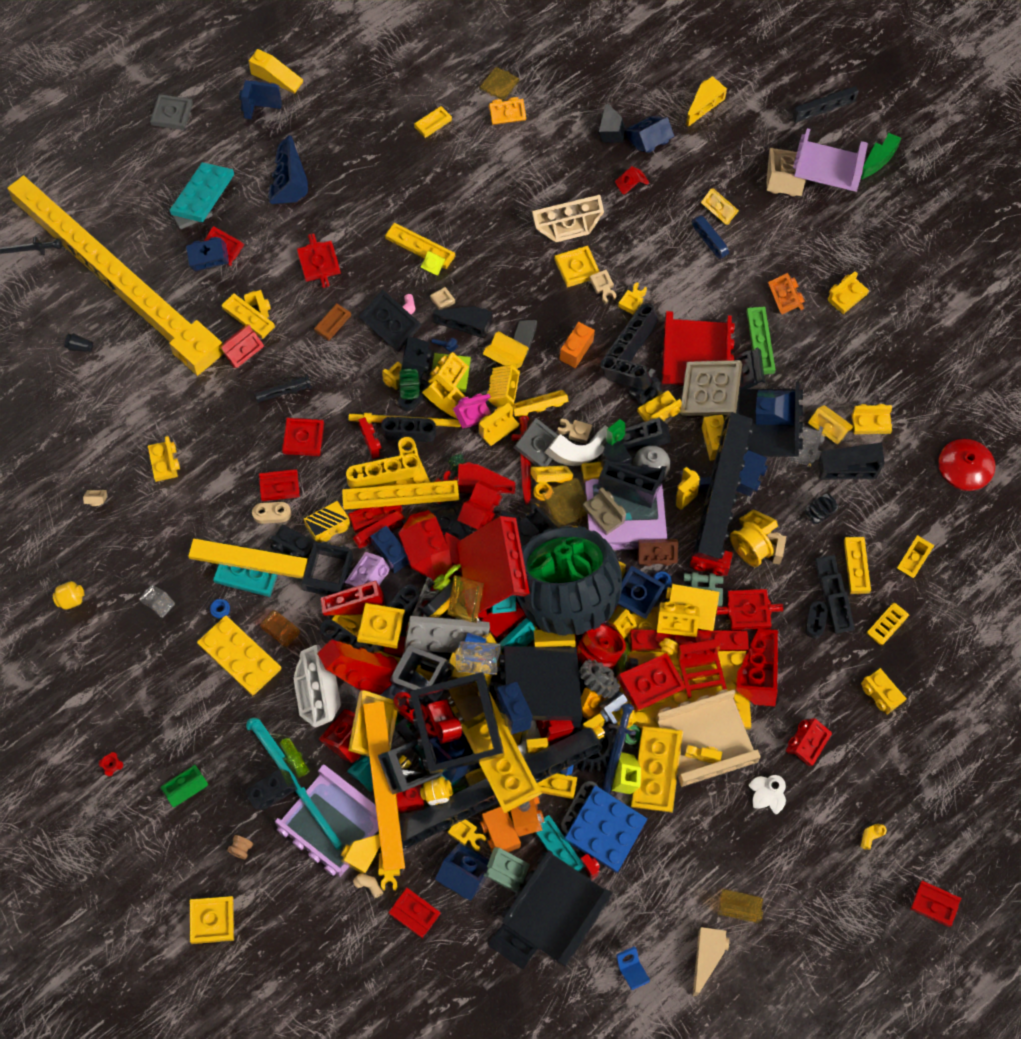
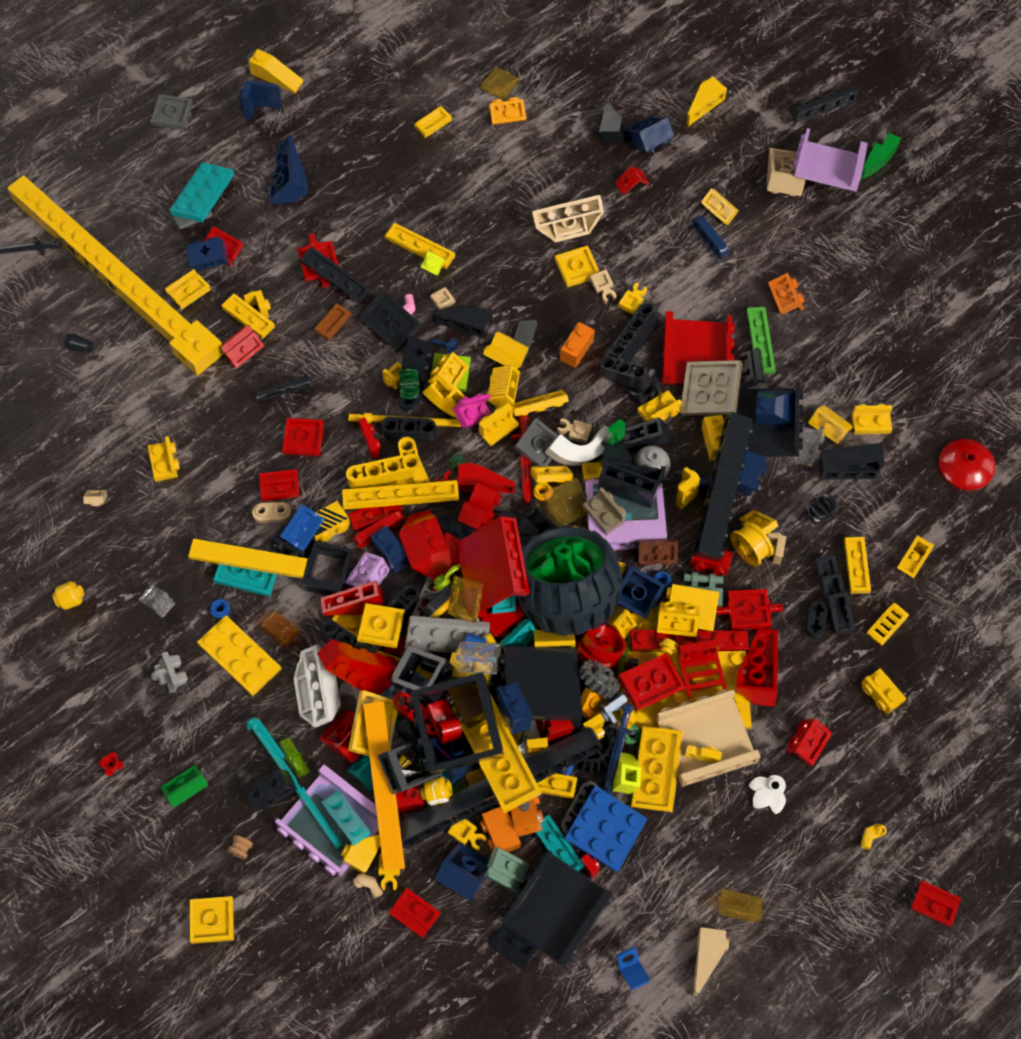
(166, 674): none -> light grey hips
(187, 289): none -> yellow plate
(302, 527): none -> blue hinge
(334, 274): none -> black plate
(346, 818): none -> teal plate
(847, 293): yellow bracket -> none

